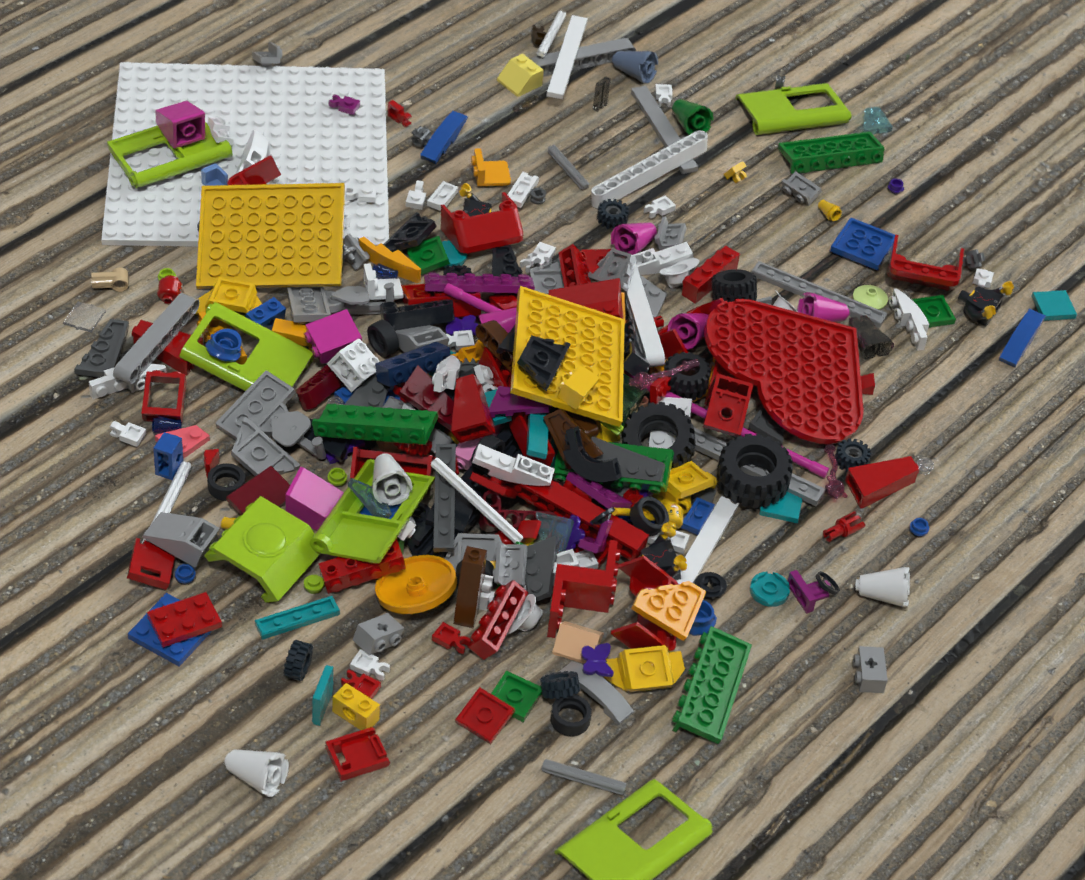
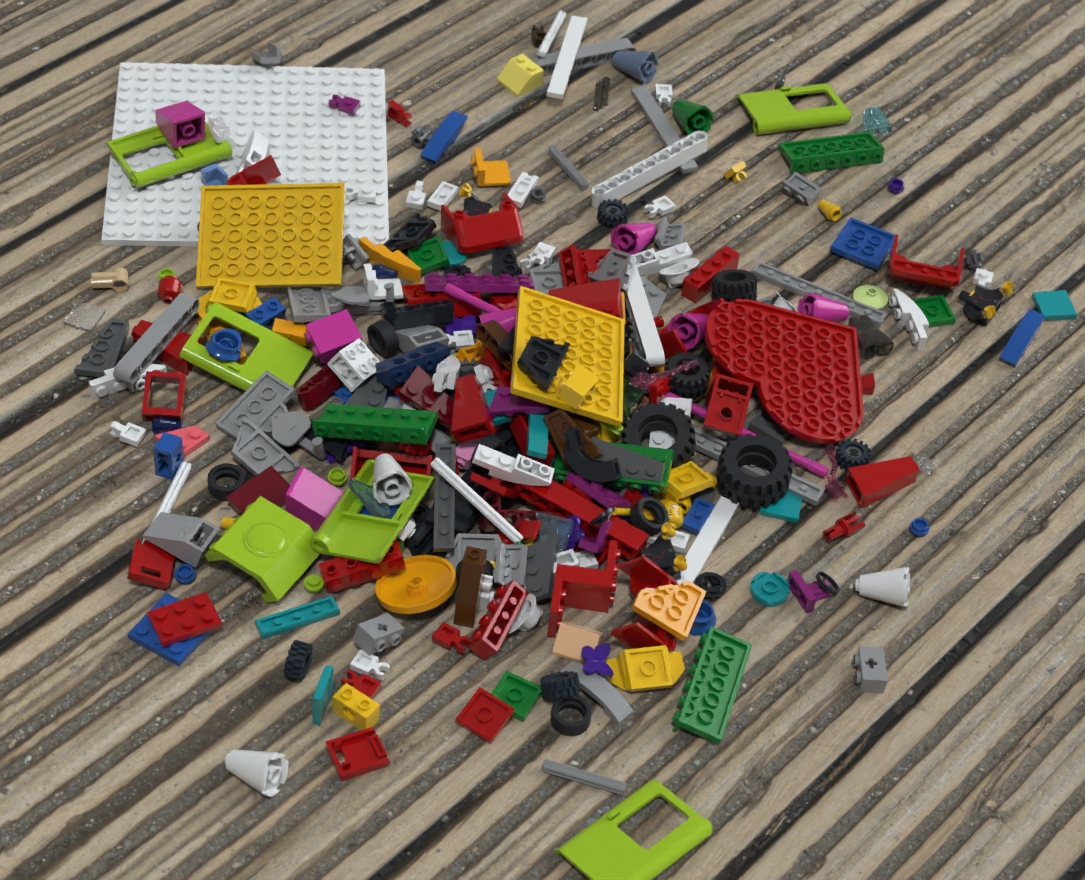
(211, 459): red slope -> none

